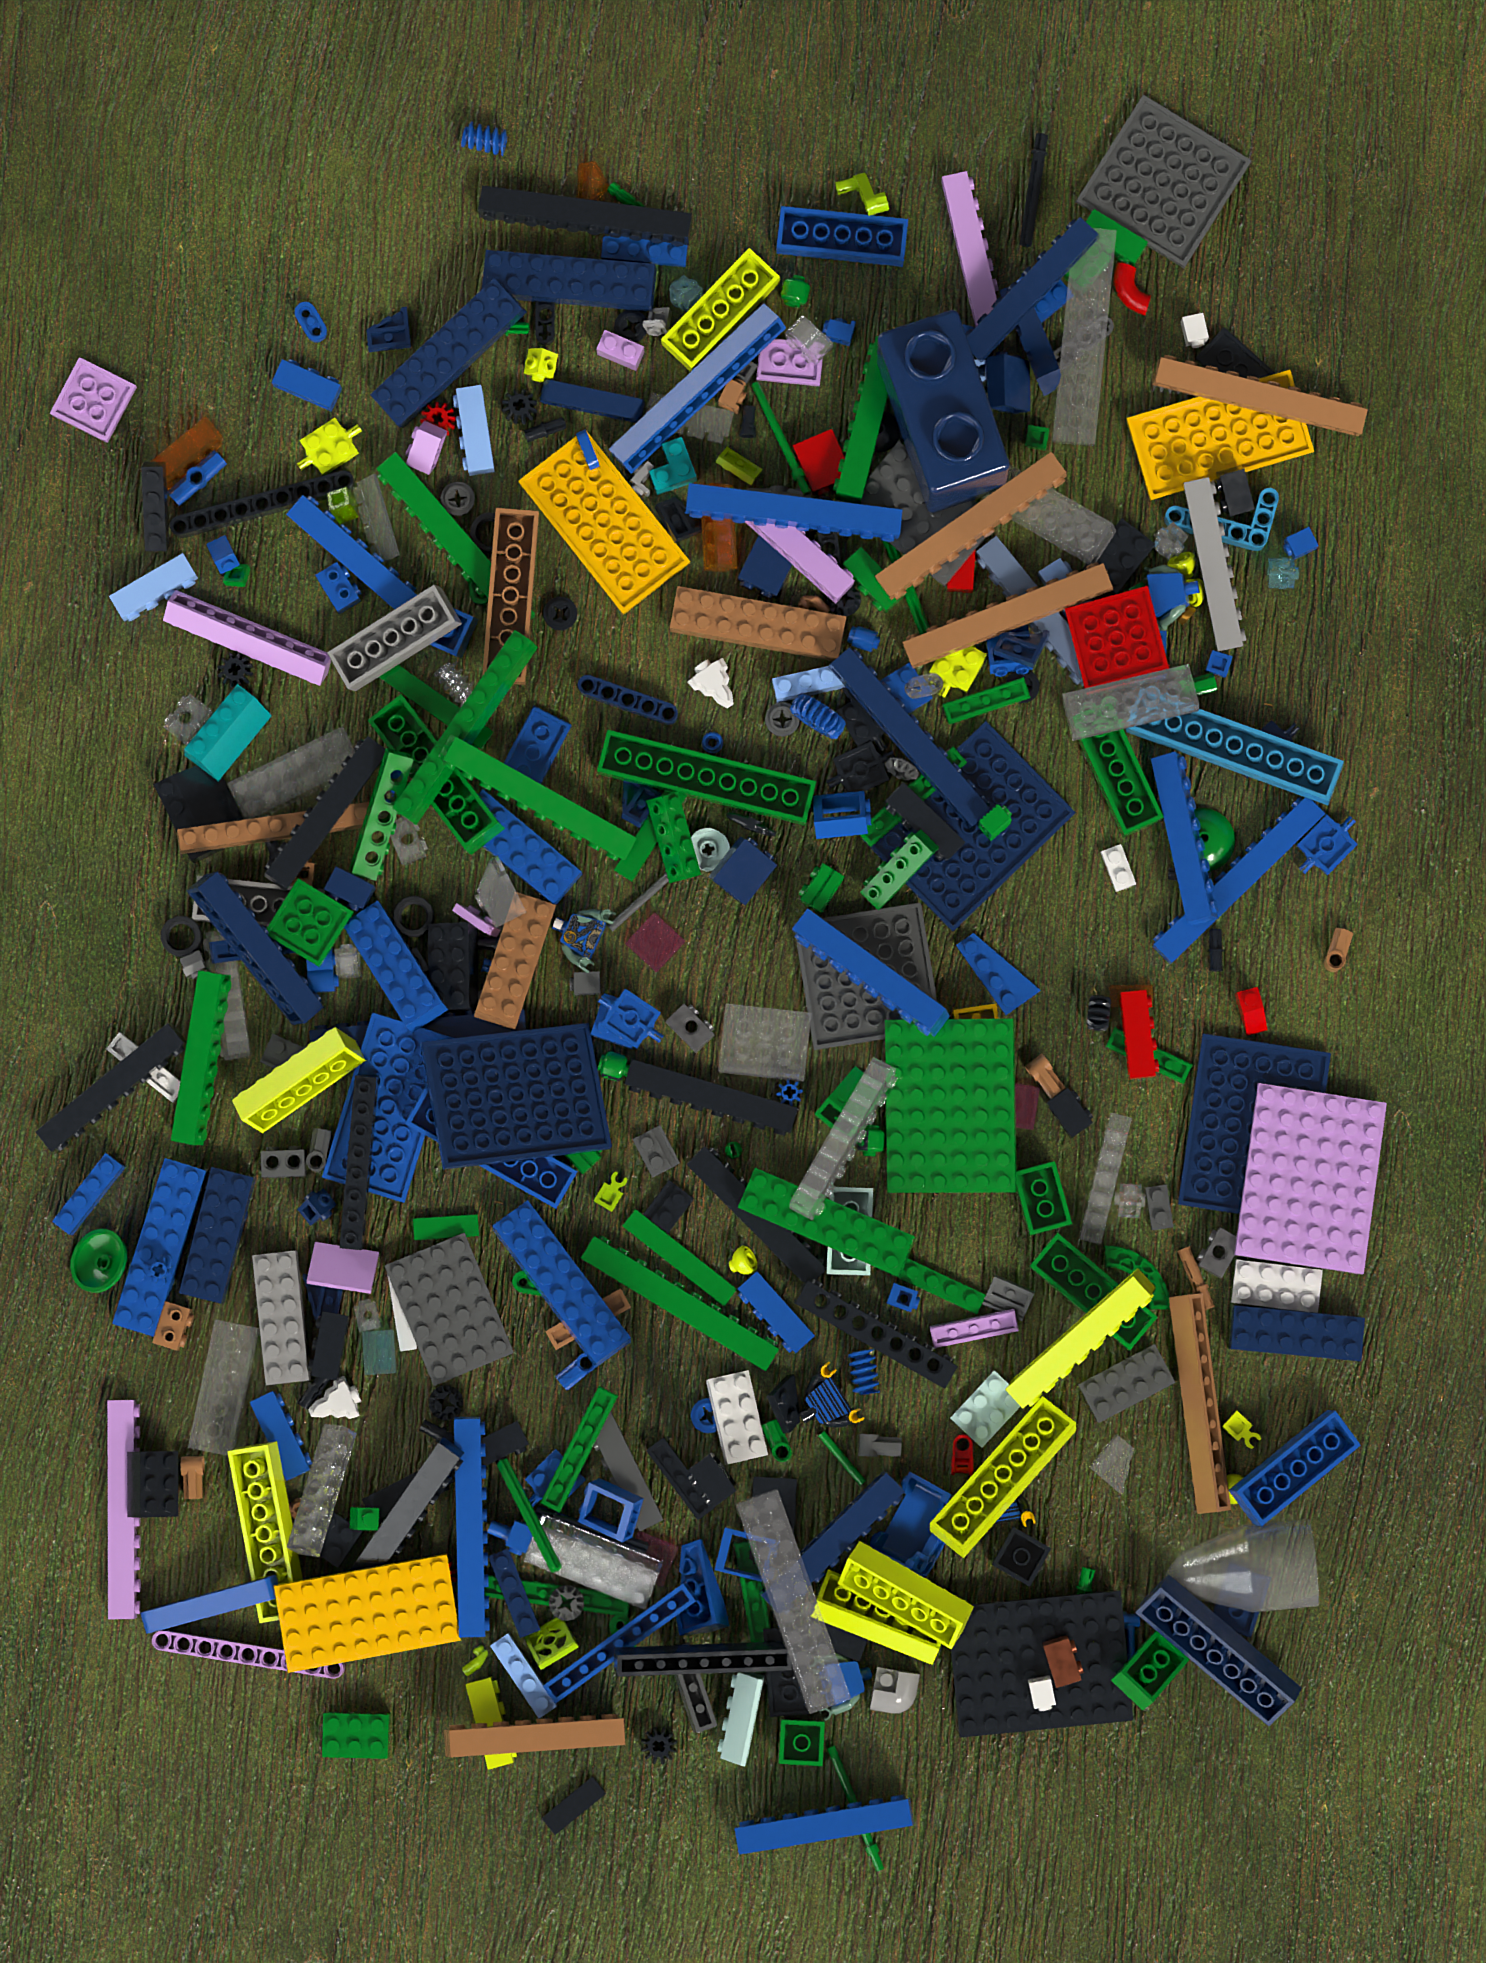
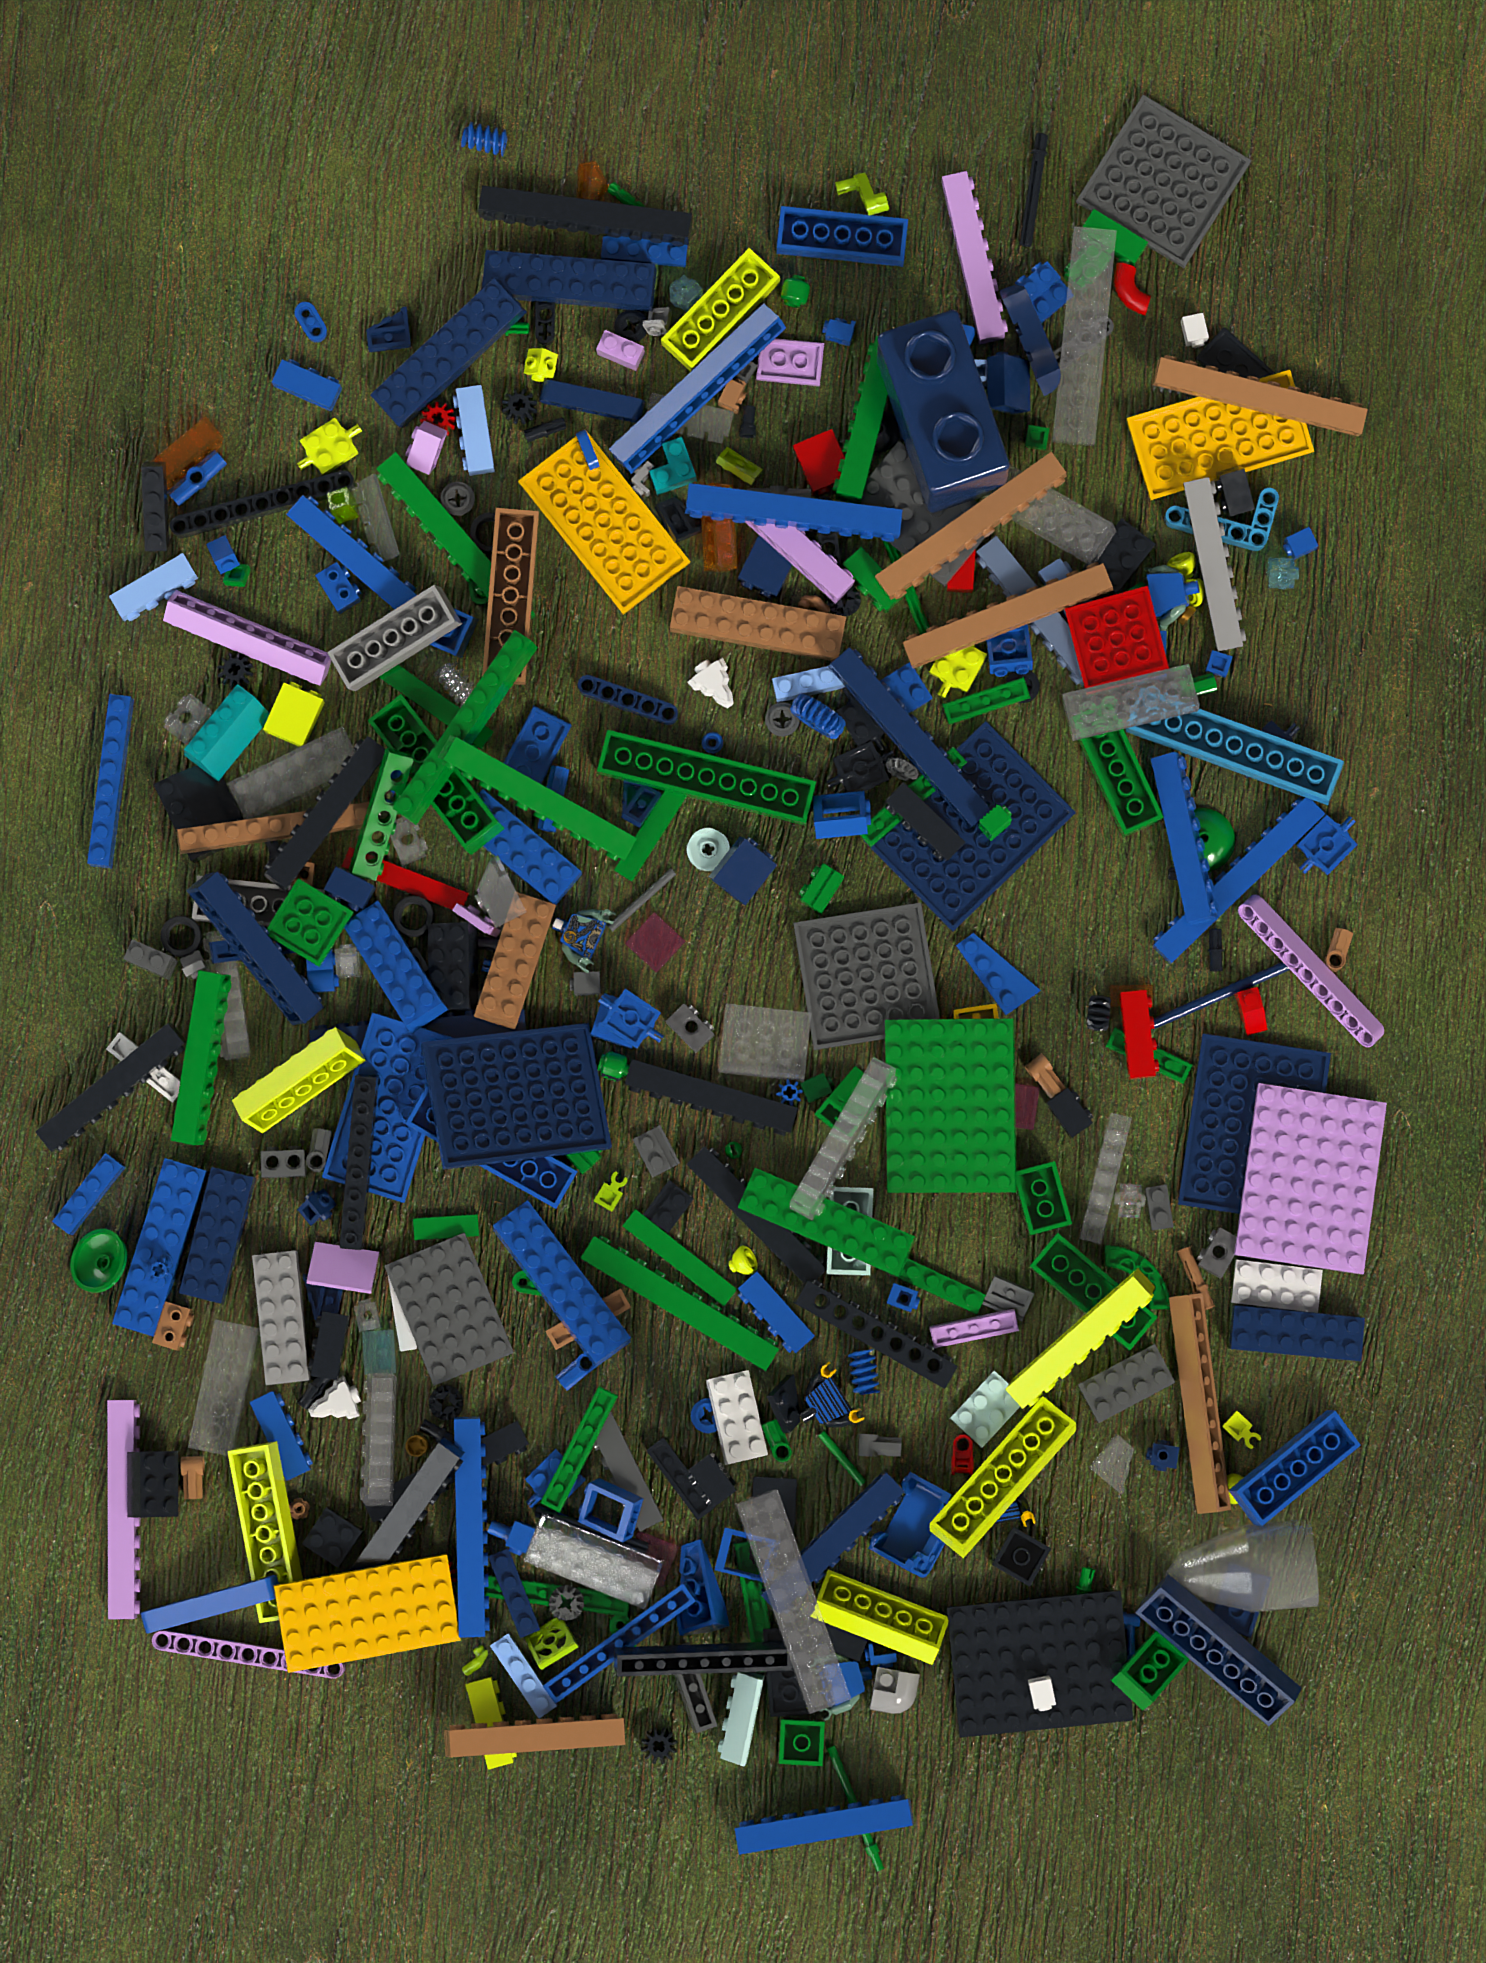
(93, 400): lavender plate -> none
(110, 781): none -> blue brick
(150, 959): none -> dark grey brick
(279, 1051): dark grey plate -> none
(294, 714): none -> neon yellow brick
(321, 1490): clear brick -> none
(356, 1735): green brick -> none
(364, 1518): green brick -> none
(379, 1439): none -> clear brick
(415, 883): none -> red tile
(415, 1443): none -> pearl gold wheel
(529, 1515): green axle -> none
(557, 783): none -> blue piece
(560, 603): black gear -> none
(573, 1805): black tile -> none
(673, 837): green brick -> none
(751, 824): black piece -> none
(797, 472): green bar -> none
(808, 340): clear brick -> none
(817, 1087): none -> dark green brick
(863, 638): blue brick -> none
(870, 972): blue brick -> none
(872, 1142): green head -> none
(885, 1660): none -> blue bracket
(899, 869): green brick -> none
(905, 1595): neon yellow brick -> none
(925, 689): clear beam -> none
(1021, 646): dark blue wing -> none
(1031, 288): dark blue brick -> none
(1062, 1661): copper brick -> none
(1118, 868): white plate -> none
(1170, 540): clear brick -> none
(1170, 1459): none -> dark blue brick
(1220, 994): none -> dark blue piece
(1311, 970): none -> lavender beam

